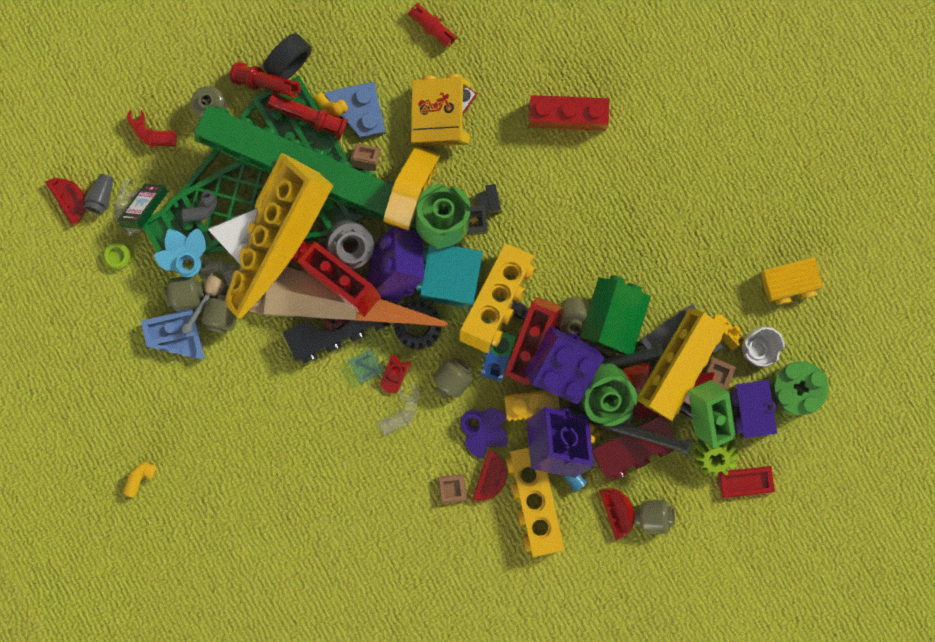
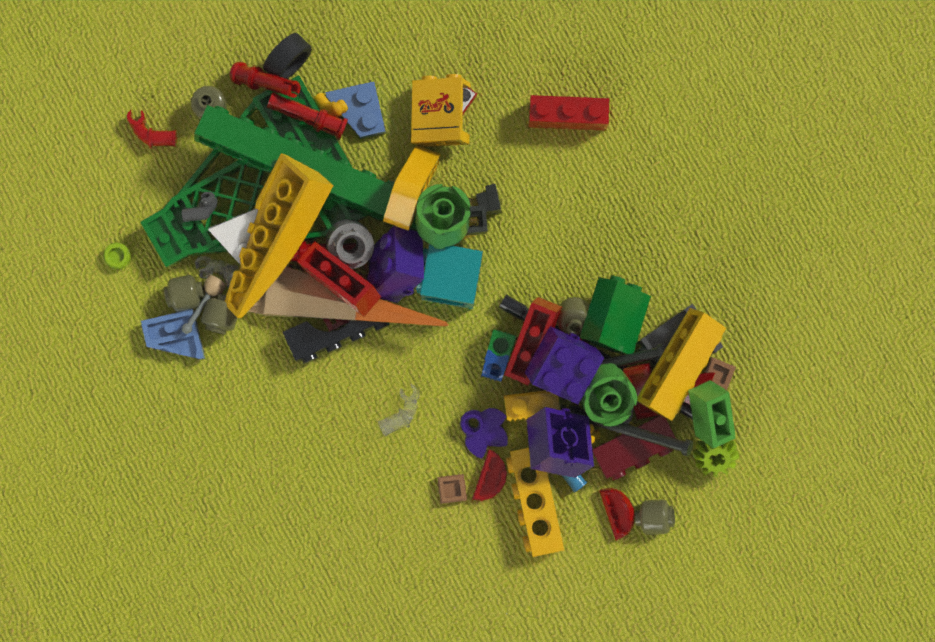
(69, 197): red tile -> none
(99, 195): dark grey cone -> none
(122, 202): clear piece -> none
(135, 477): yellow arm -> none
(142, 206): tile -> none
(182, 248): medium azure plate -> none
(365, 157): medium nougat tile -> none
(365, 366): clear light blue tile -> none
(394, 374): red piece -> none
(424, 340): black tyre -> none
(432, 25): red pin -> none
(452, 378): olive head -> none
(509, 262): yellow brick -> none
(732, 335): yellow piece -> none
(746, 482): red tile -> none
(753, 409): dark purple brick -> none
(762, 346): white hair -> none
(791, 280): yellow brick -> none
(812, 382): bright green brick -> none

